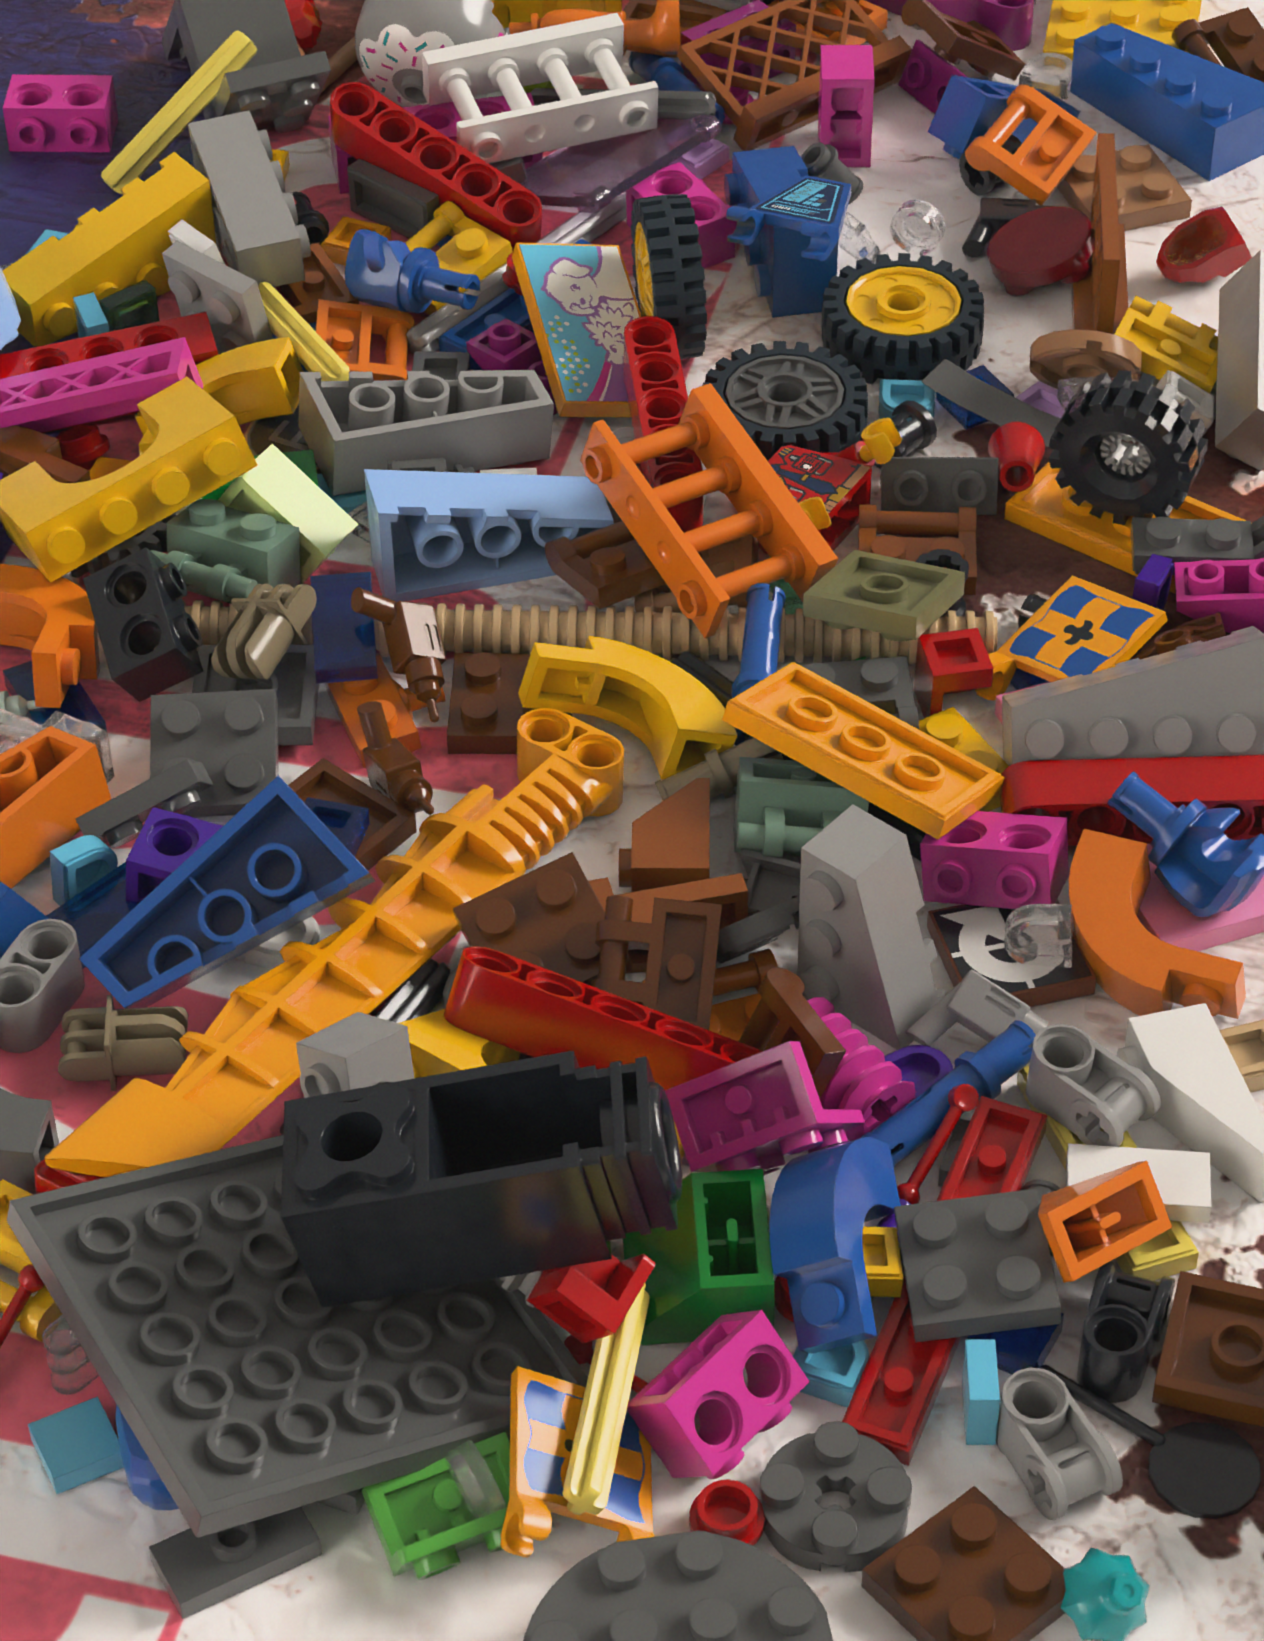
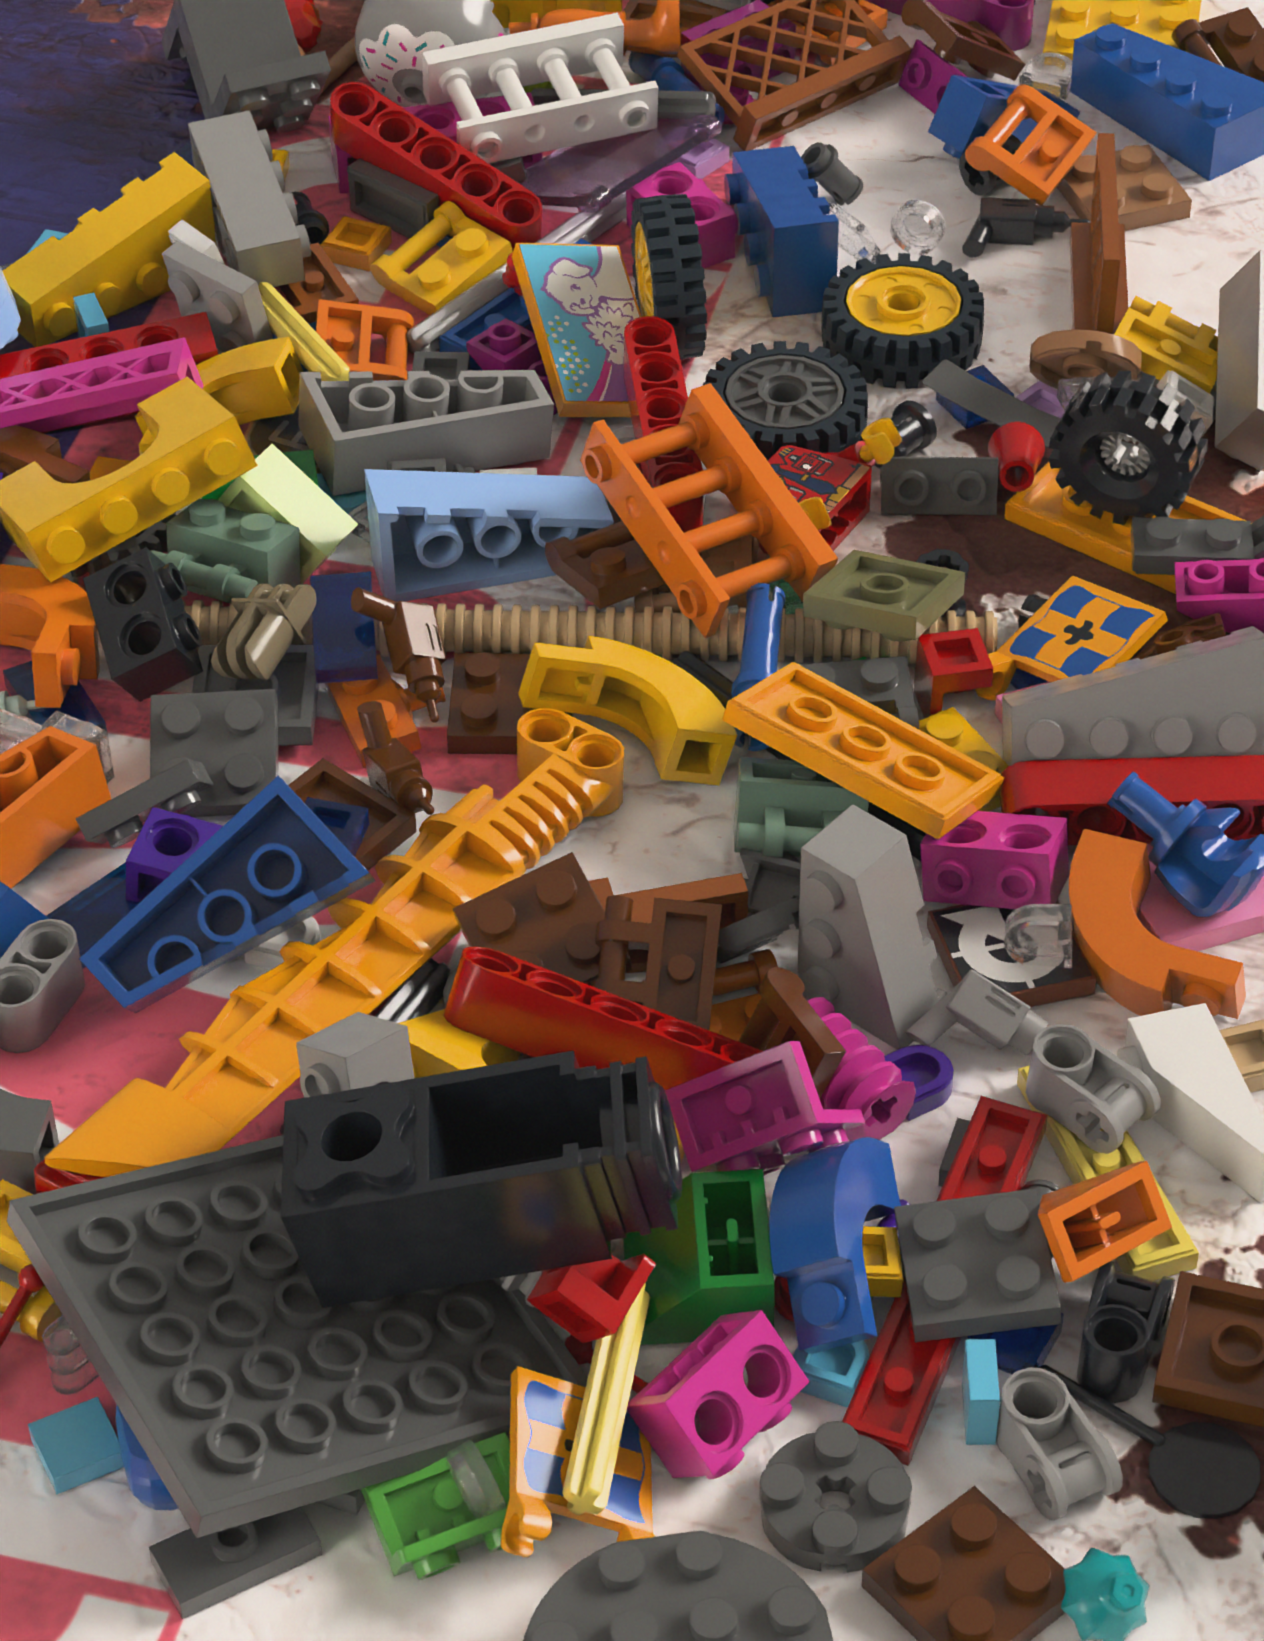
(60, 113): dark pink brick -> none
(79, 866): medium azure tile -> none
(83, 445): red plate -> none
(121, 1042): dark tan arm -> none
(131, 306): clear green tile -> none
(178, 112): light yellow axle -> none
(402, 280): blue piece -> none
(670, 841): dark orange slope -> none
(720, 768): dark tan pin -> none
(729, 1511): red plate -> none
(807, 205): flag -> none
(847, 102): dark pink brick -> none
(897, 391): medium azure tile -> none
(920, 523): dark orange plate -> none
(961, 1099): red hinge -> none
(983, 1070): blue pin -> none
(1042, 249): dark red tile -> none
(1154, 582): dark purple tile -> none
(1180, 1175): white tile -> none
(1203, 248): red rock -> none

